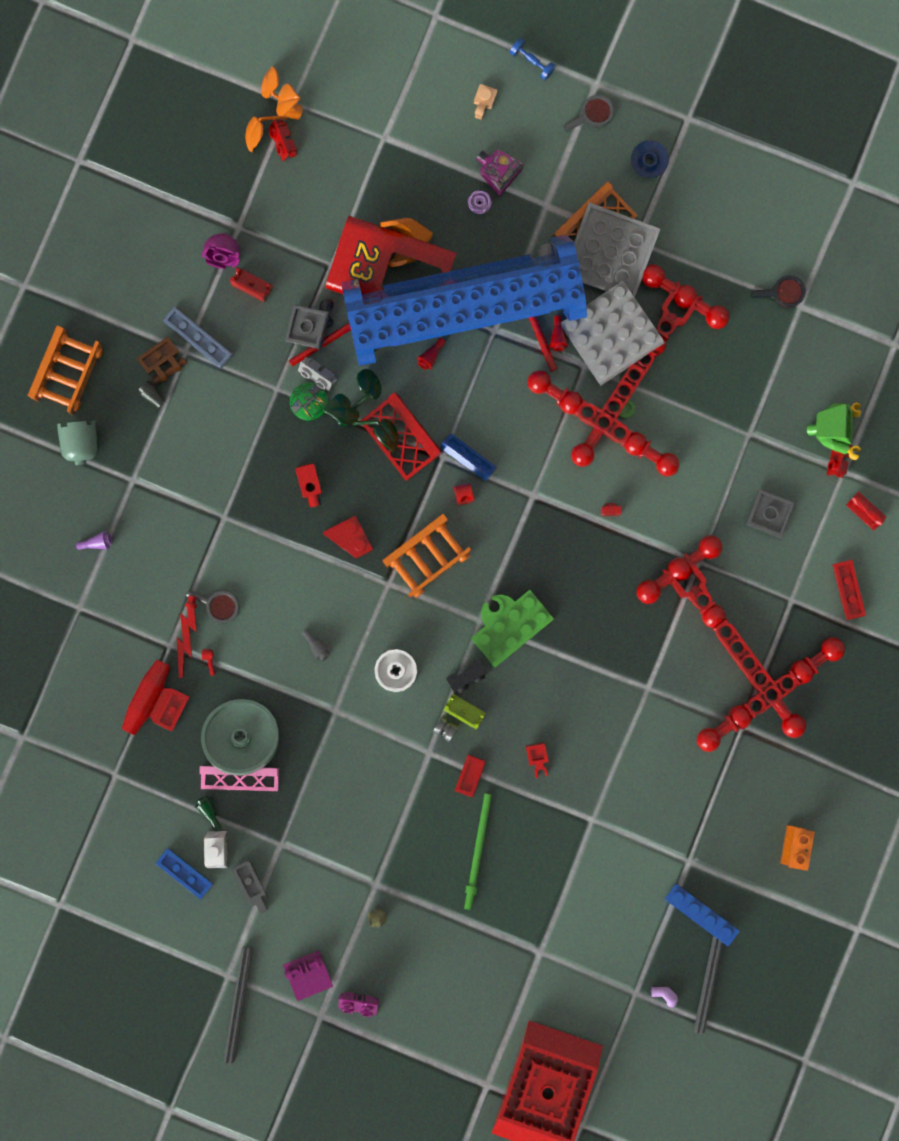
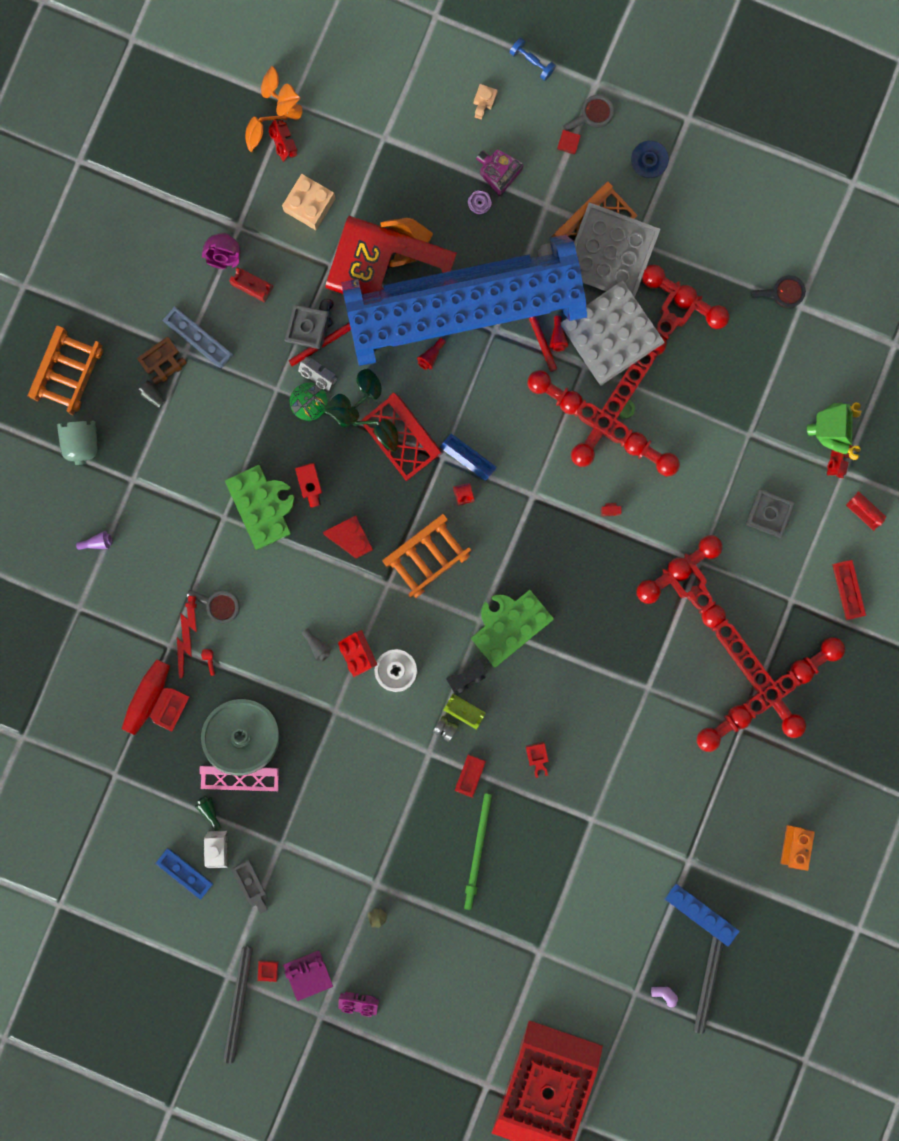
(261, 506): none -> bright green plate
(268, 971): none -> red tile
(308, 202): none -> light nougat brick
(357, 653): none -> red plate
(568, 142): none -> red tile

